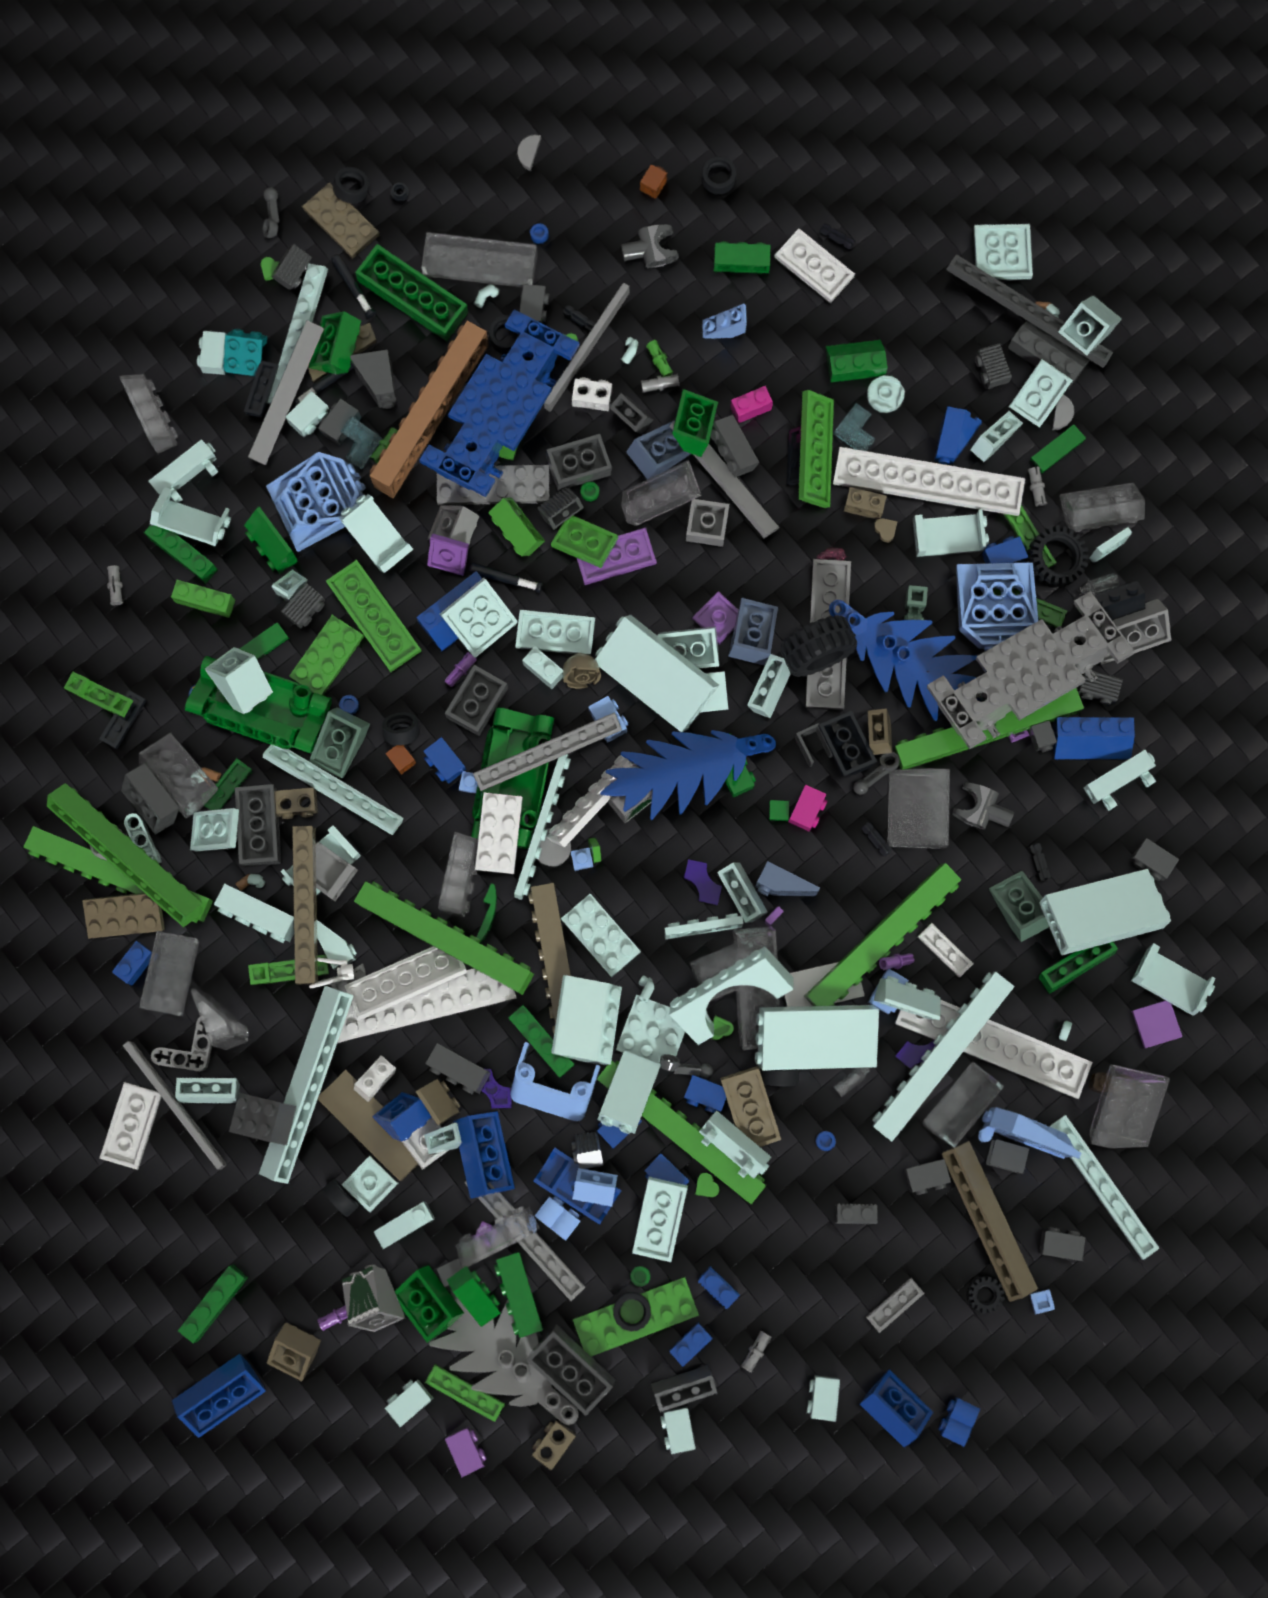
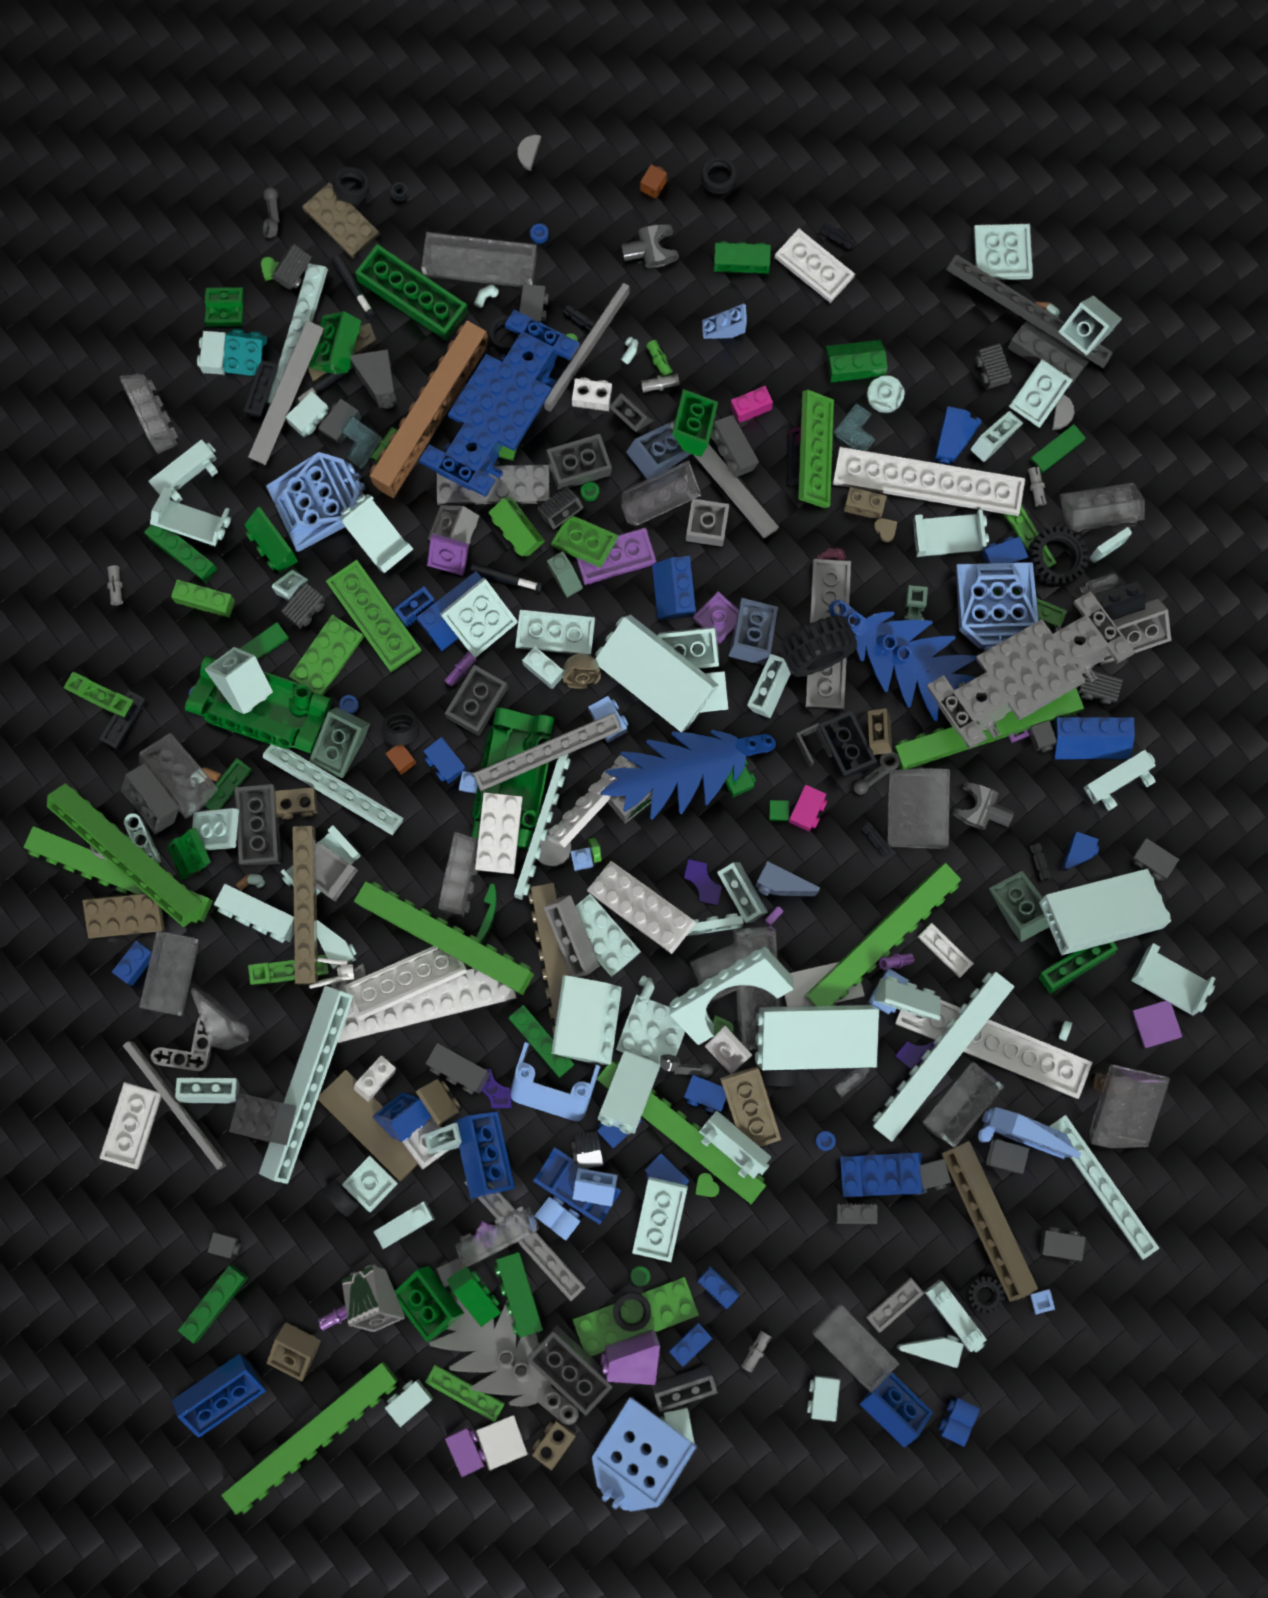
(188, 854): none -> green slope
(224, 307): none -> green slope
(224, 1245): none -> dark grey brick
(309, 1438): none -> bright green brick
(414, 606): none -> blue brick
(501, 1442): none -> white tile
(564, 574): none -> sand green slope
(571, 936): none -> light grey brick
(617, 1478): none -> light blue hinge
(632, 1360): none -> medium lavender slope
(641, 907): none -> white plate
(674, 588): none -> blue slope
(728, 1050): none -> white tile
(855, 1348): none -> clear brick
(881, 1175): none -> blue piece
(938, 1349): none -> light aqua slope
(955, 1316): none -> light aqua brick
(1080, 850): none -> blue slope

